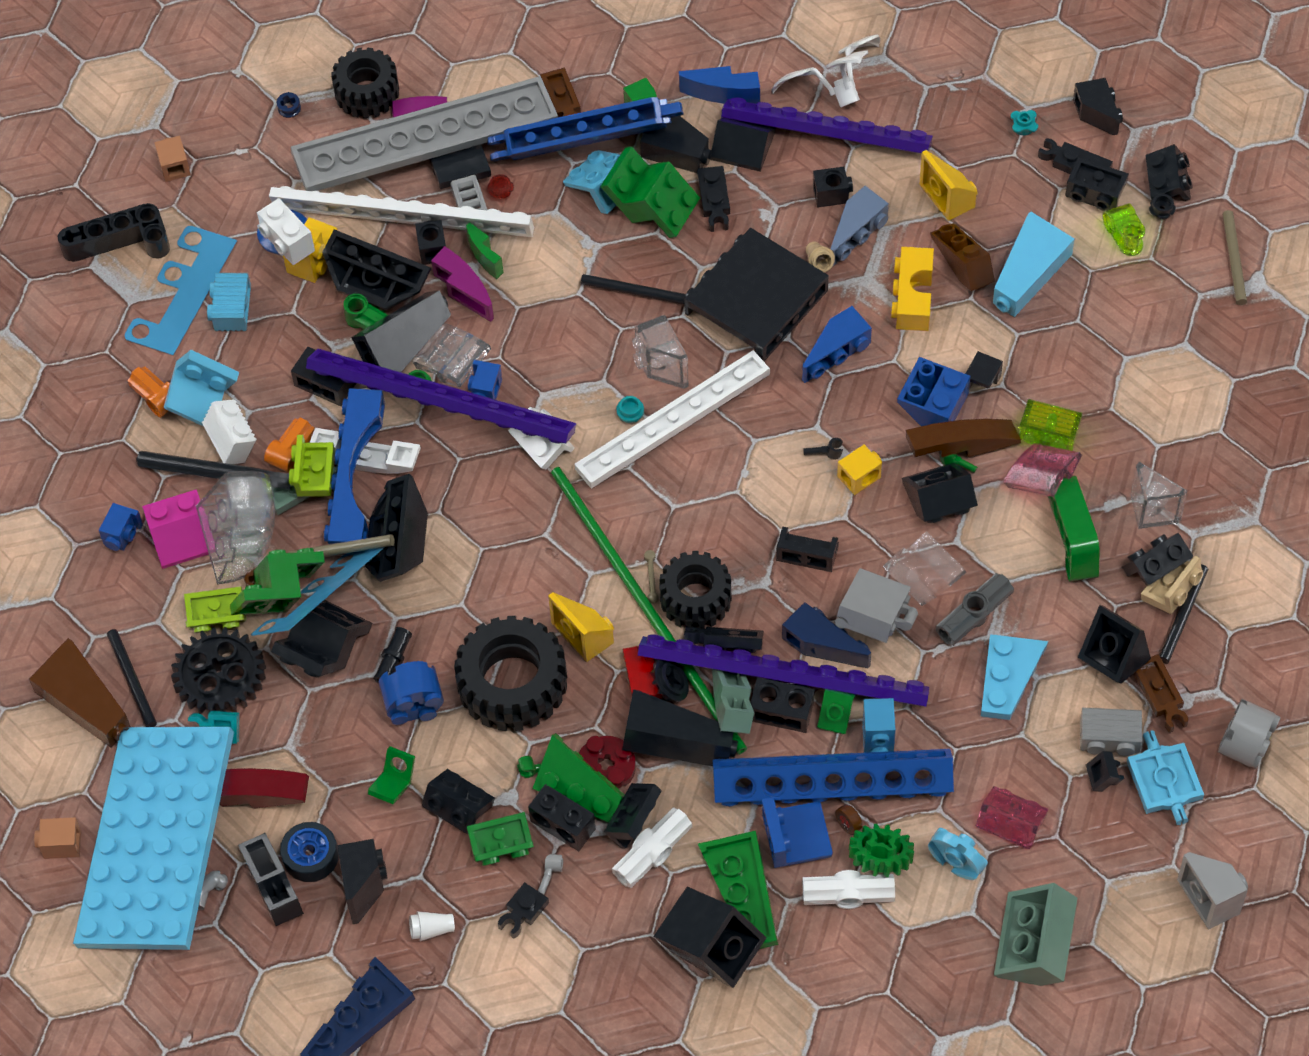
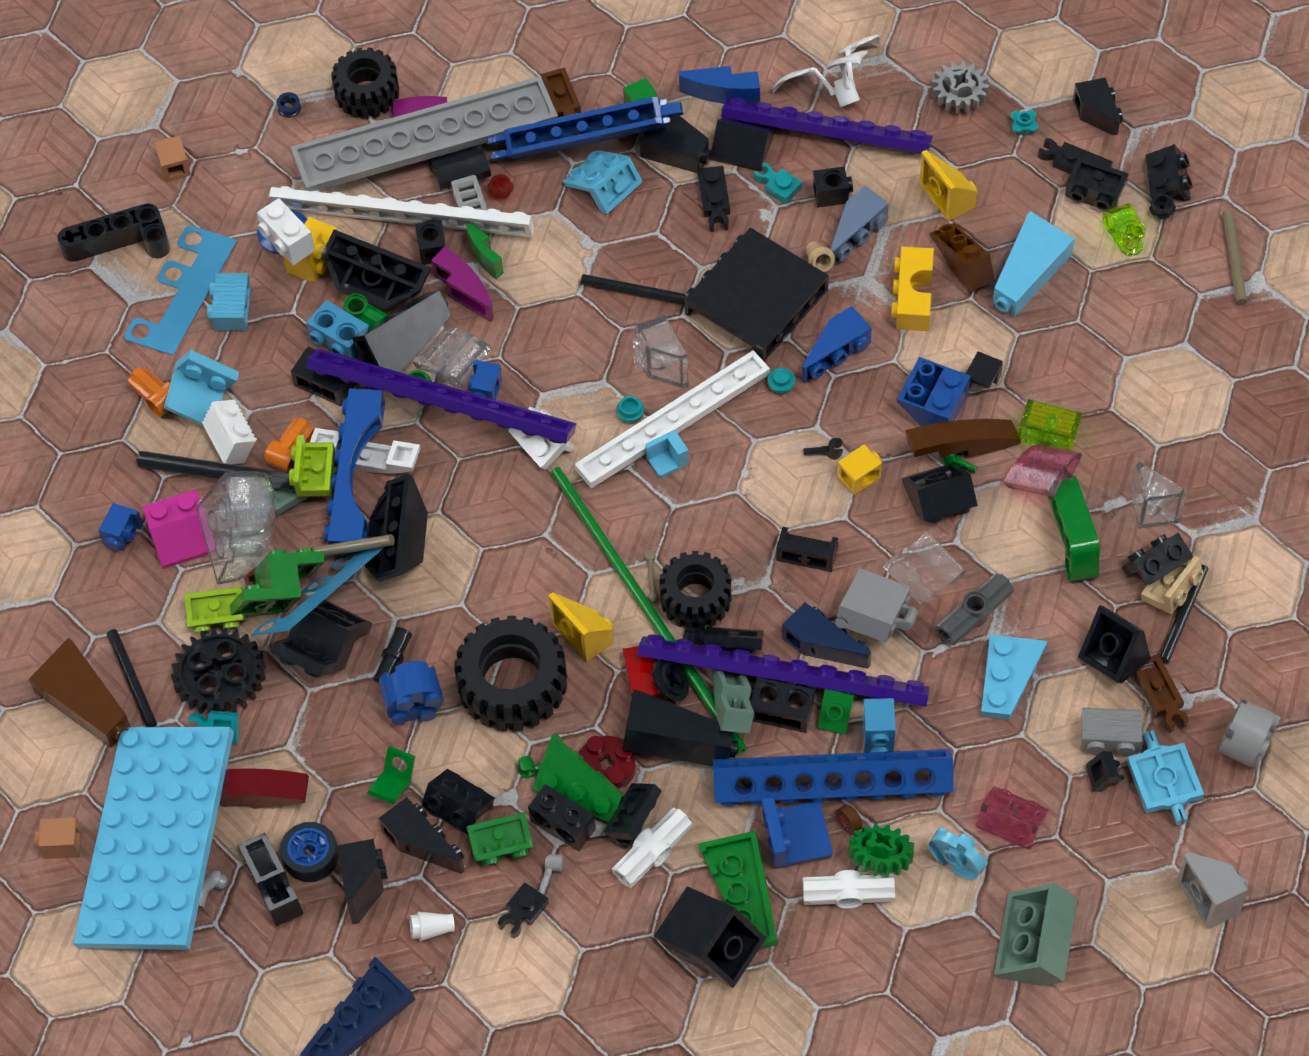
(341, 327): none -> dark azure brick
(414, 835): none -> black slope
(650, 192): green bracket -> none
(667, 454): none -> medium azure panel
(779, 185): none -> teal plate
(781, 380): none -> teal plate
(962, 87): none -> light grey gear

